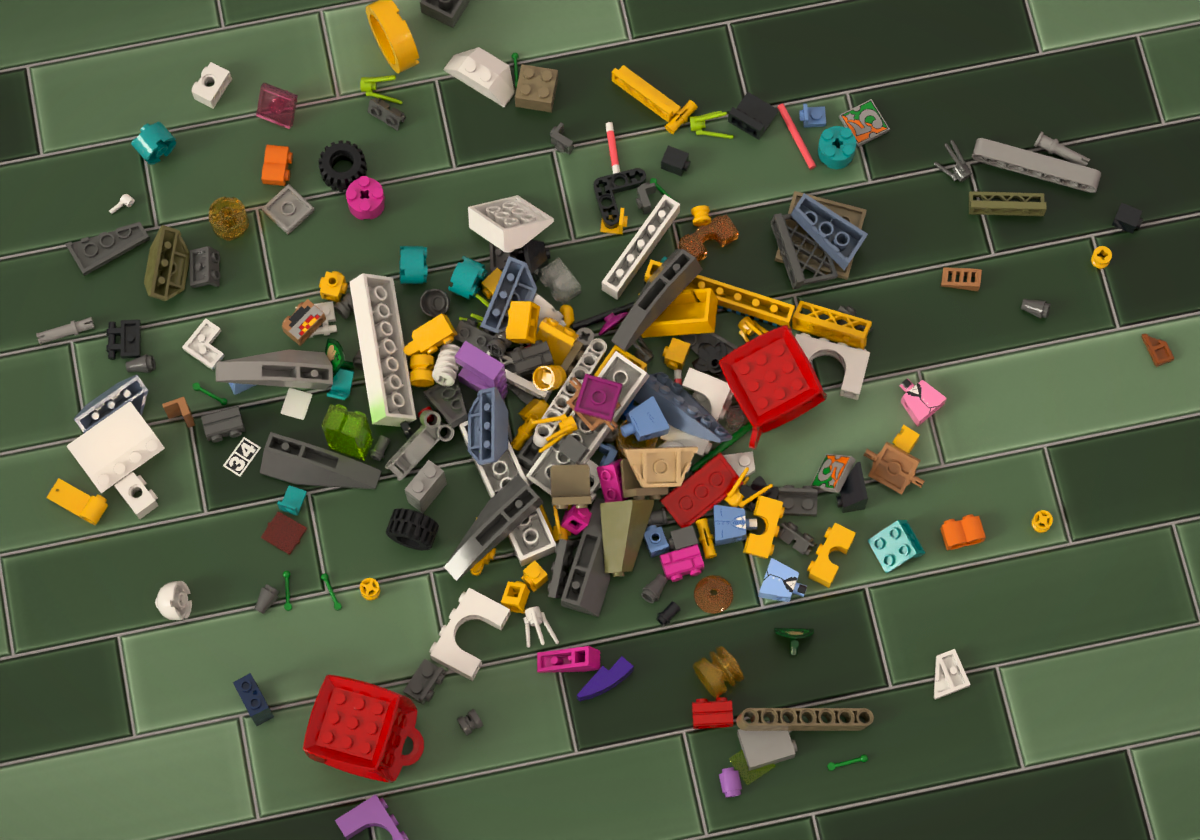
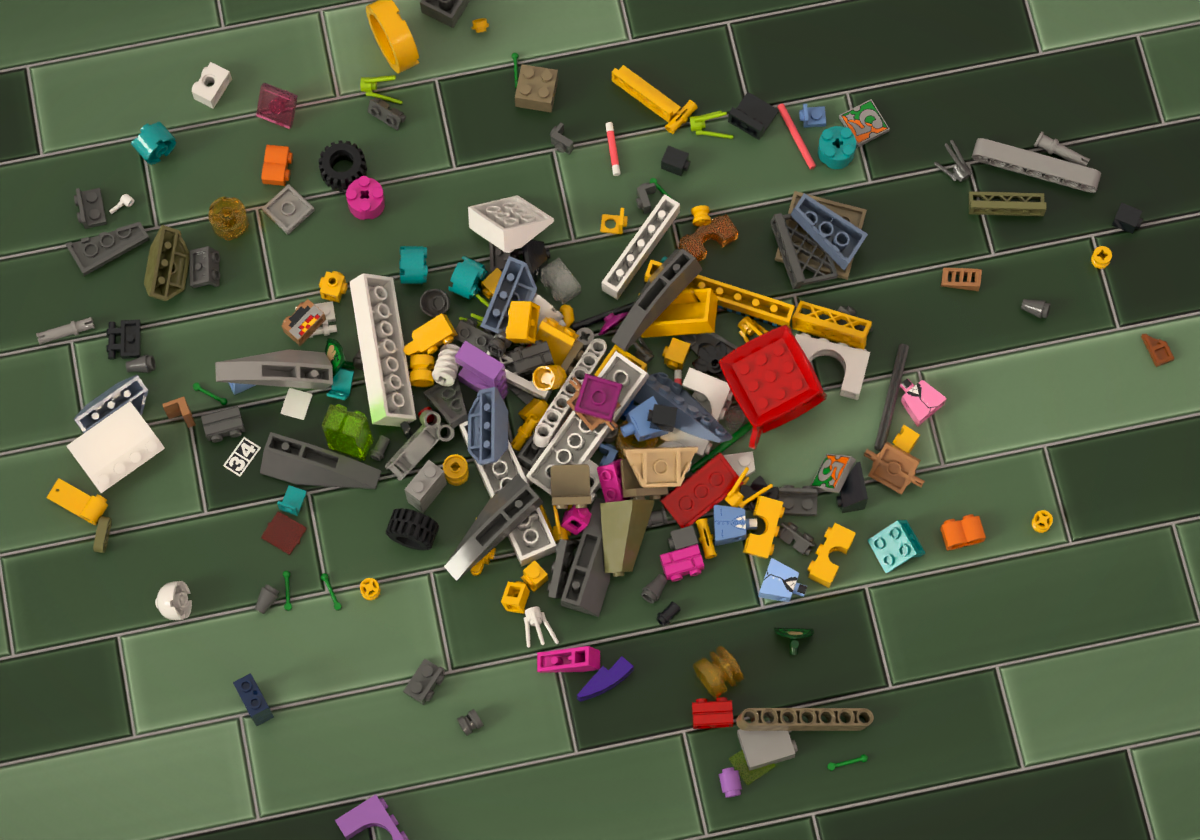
(91, 208): none -> dark grey bracket
(102, 534): none -> olive beam
(129, 486): white brick -> none
(200, 344): white plate -> none
(345, 307): dark grey wheel -> none
(362, 729): red piece -> none
(456, 470): none -> yellow wheel
(471, 607): white arch -> none
(480, 25): none -> yellow plate
(483, 73): white wedge -> none
(566, 427): yellow plant -> none
(572, 448): dark grey brick -> none
(611, 188): black beam -> none
(655, 547): medium blue brick -> none
(662, 417): none -> black brick
(708, 602): clear orange dish -> none
(891, 397): none -> dark grey axle
(949, 675): white wing -> none

